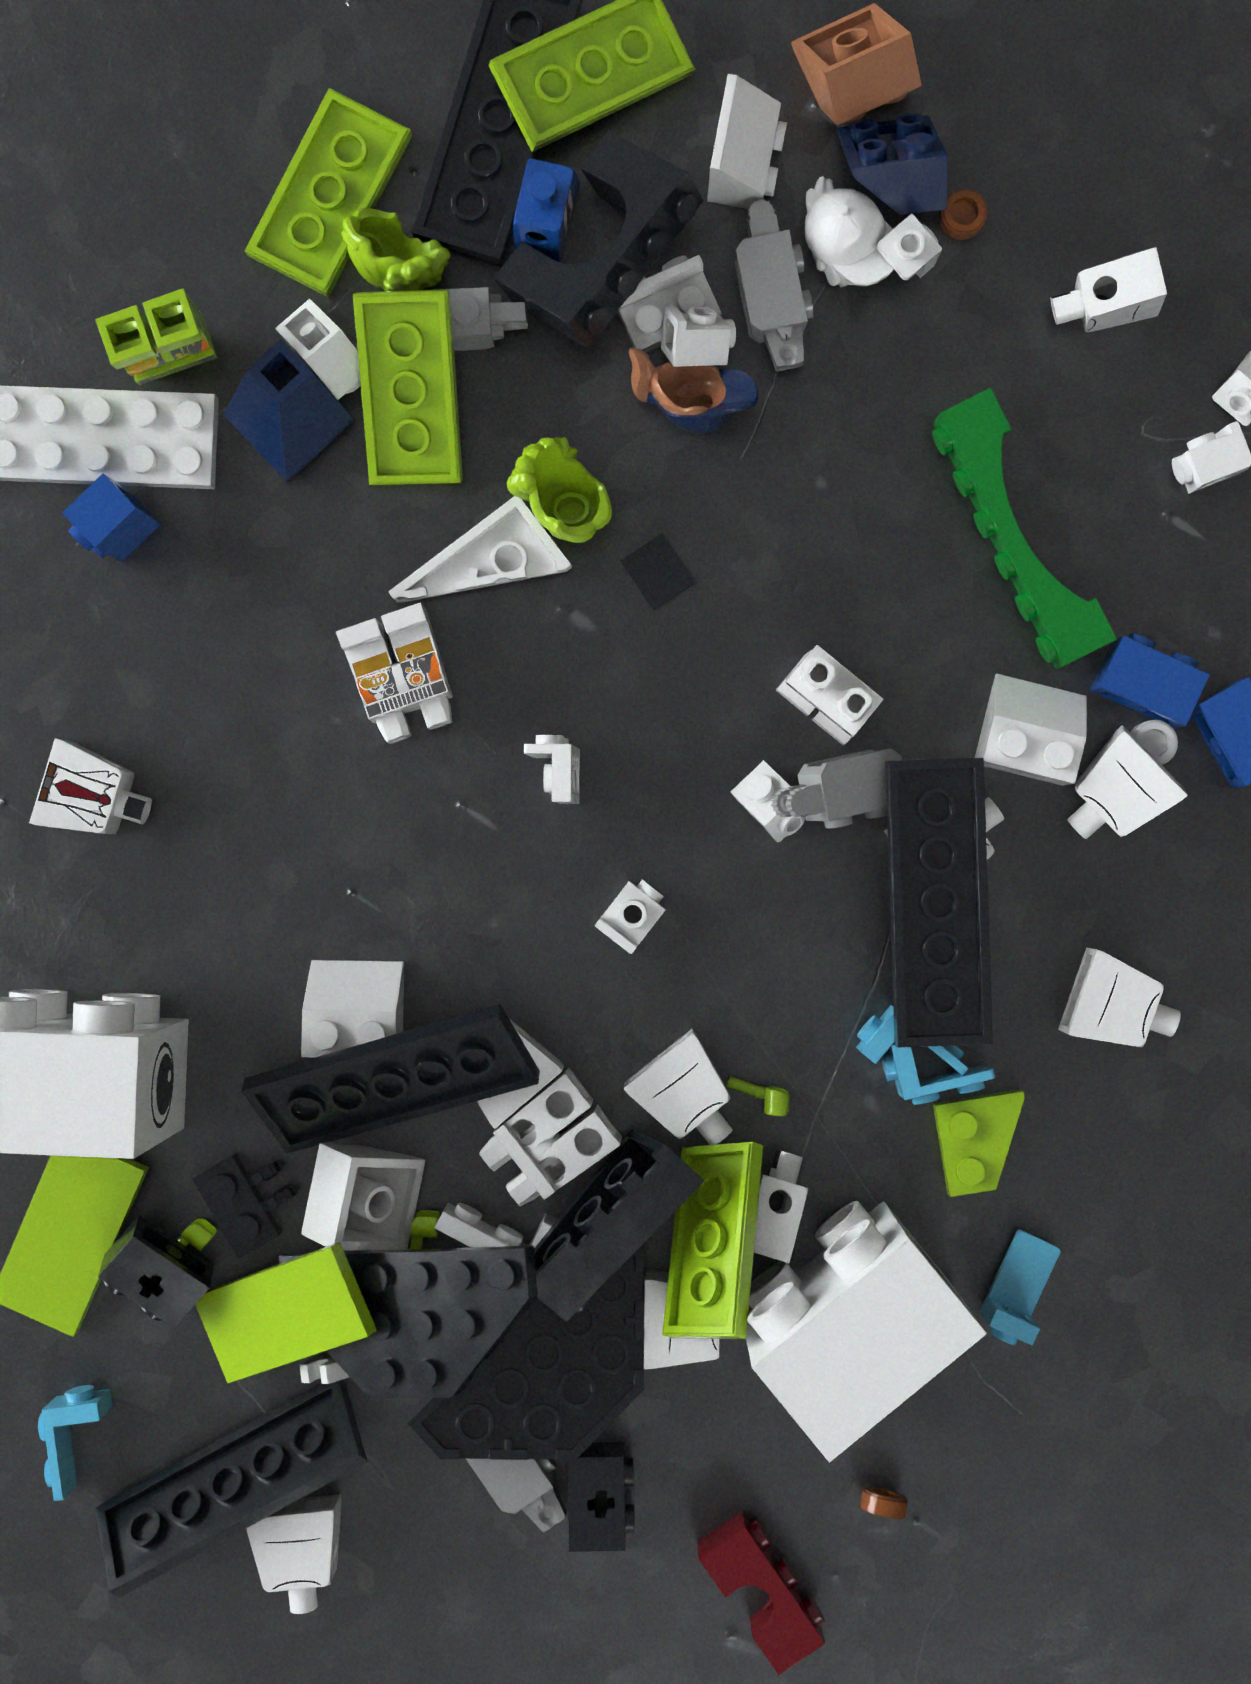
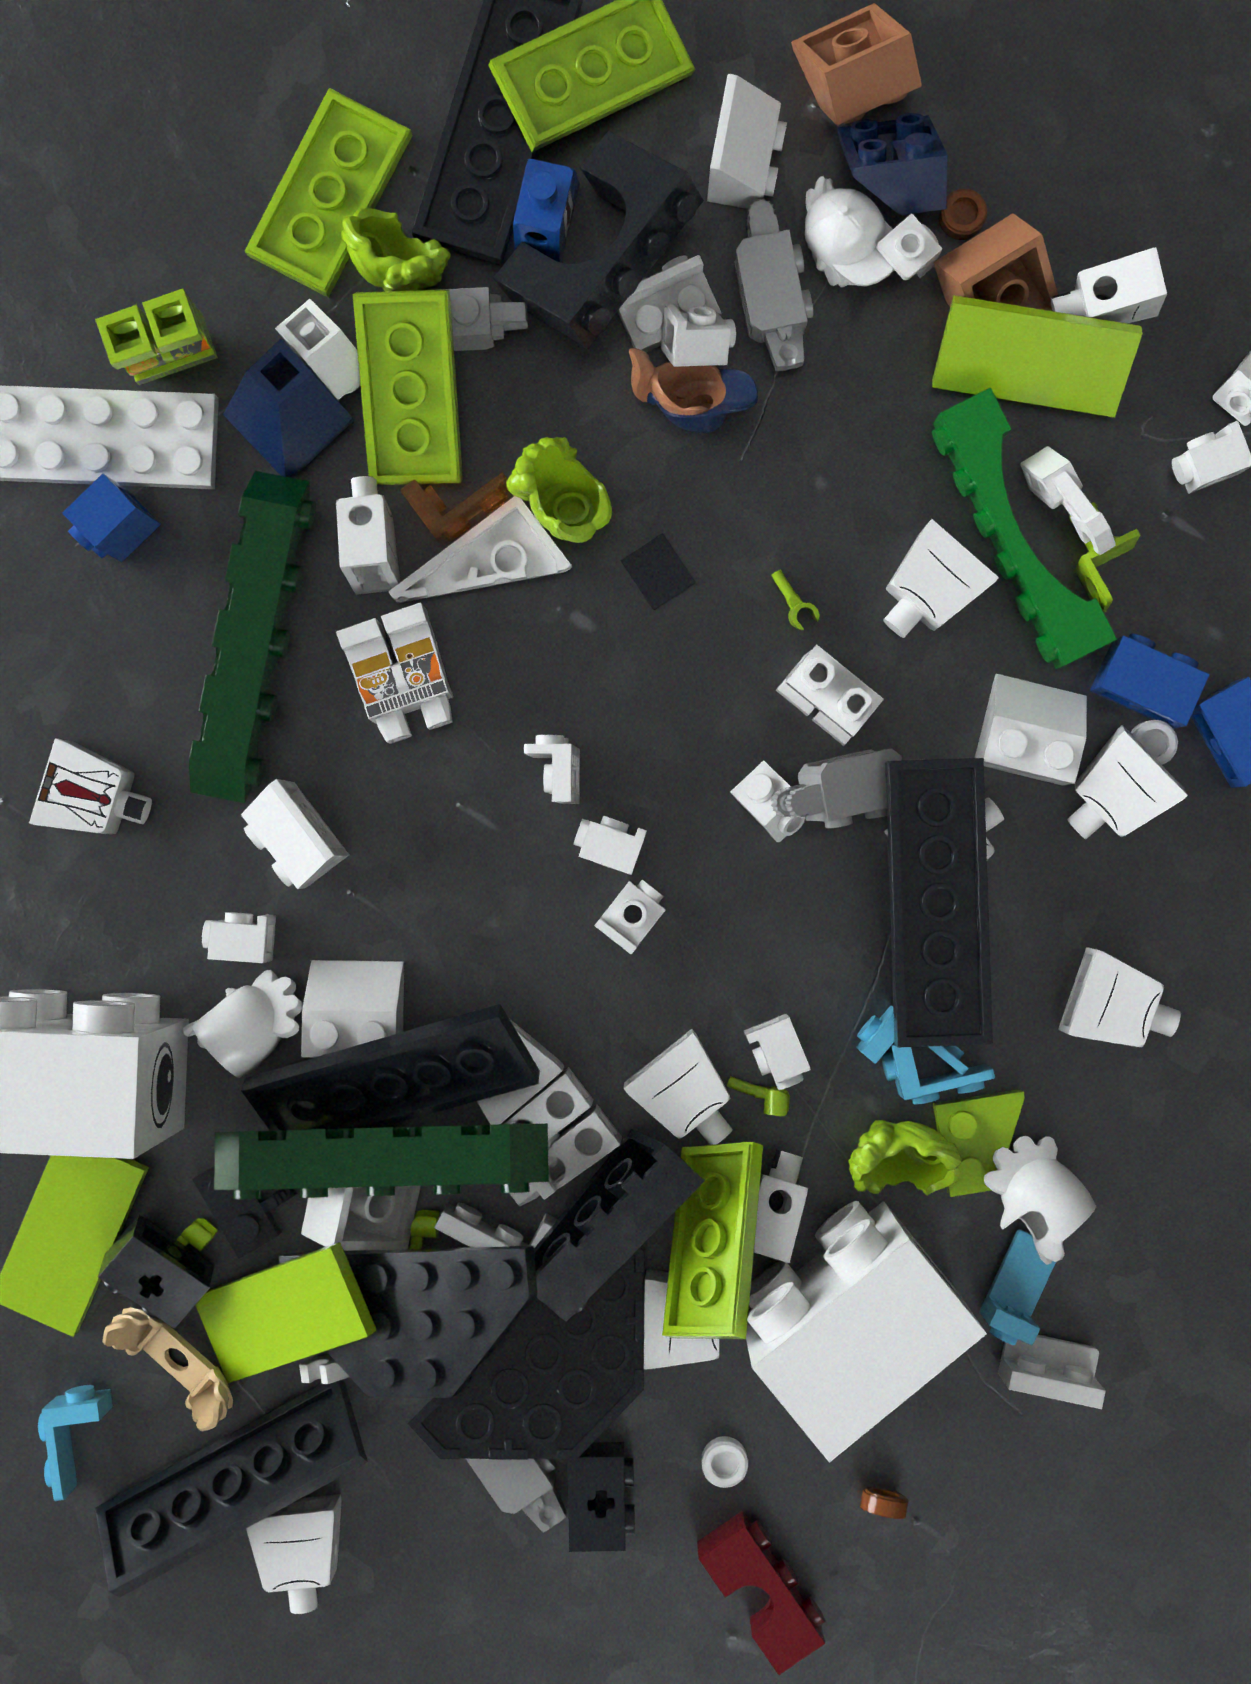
(207, 1385): none -> tan piece
(240, 938): none -> white brick
(248, 1023): none -> white piece
(250, 636): none -> dark green brick
(292, 834): none -> white slope
(367, 538): none -> white torso
(381, 1159): none -> dark green brick
(455, 522): none -> clear orange bracket
(609, 843): none -> white brick
(724, 1462): none -> white tile
(779, 1051): none -> white brick
(793, 600): none -> lime hand
(901, 1154): none -> lime hair
(935, 581): none -> white torso
(1000, 266): none -> nougat slope
(1036, 356): none -> lime tile
(1040, 1194): none -> white piece
(1053, 1370): none -> white bracket
(1056, 483): none -> white piece
(1088, 562): none -> lime bracket

